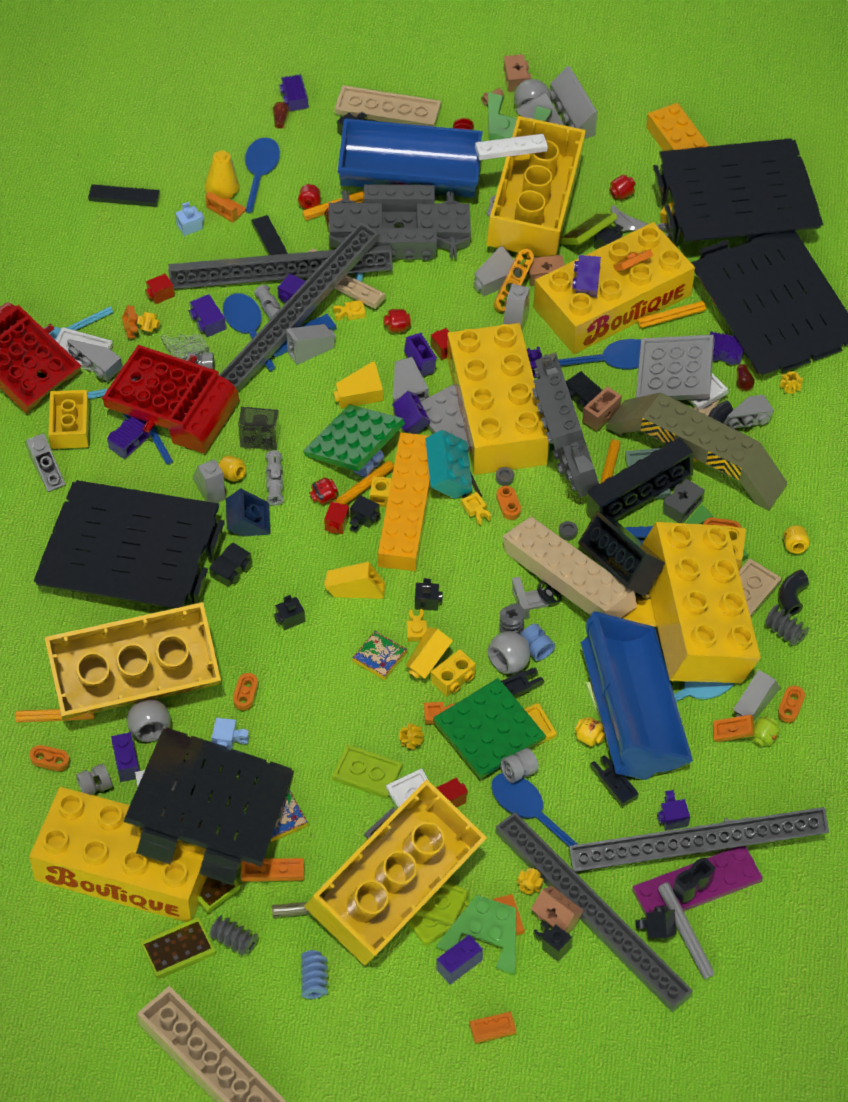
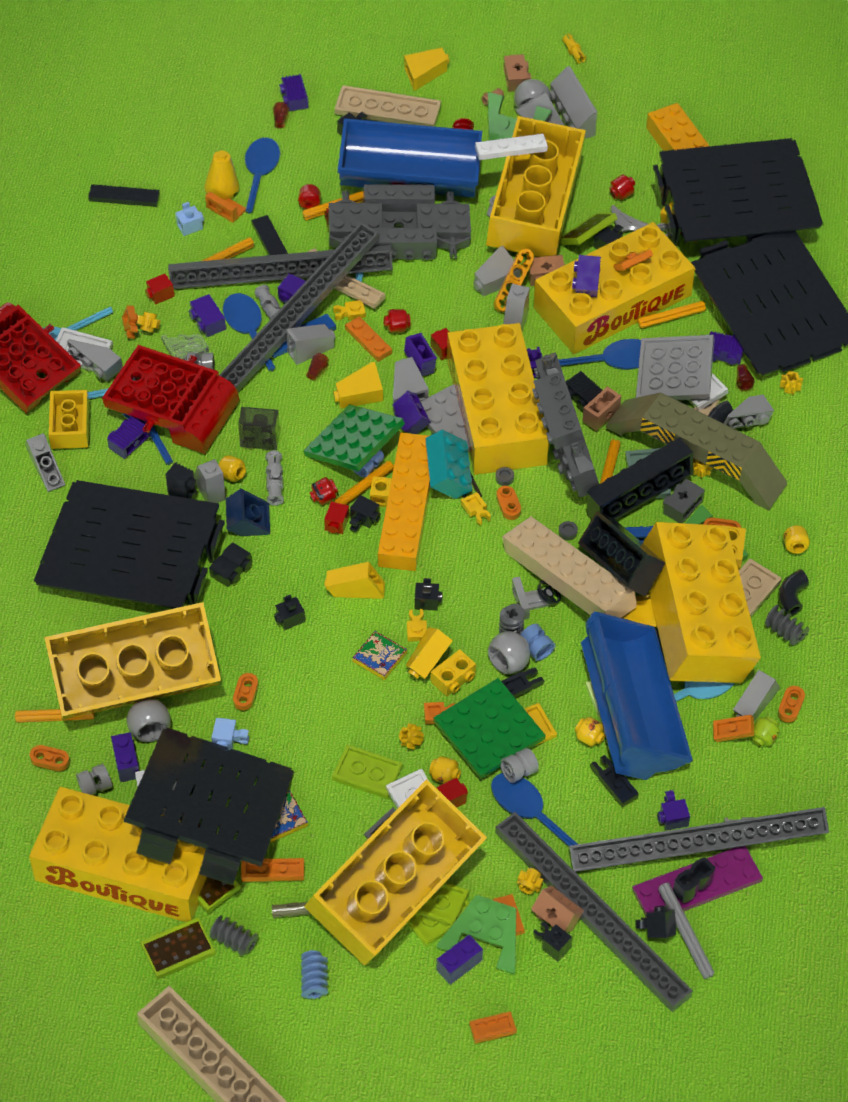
(181, 482): none -> black brick
(232, 250): none -> light orange axle
(317, 366): none -> clear red cone
(368, 339): none -> orange plate
(425, 66): none -> yellow slope
(444, 769): none -> yellow head
(574, 48): none -> yellow pin
(701, 468): none -> yellow gear

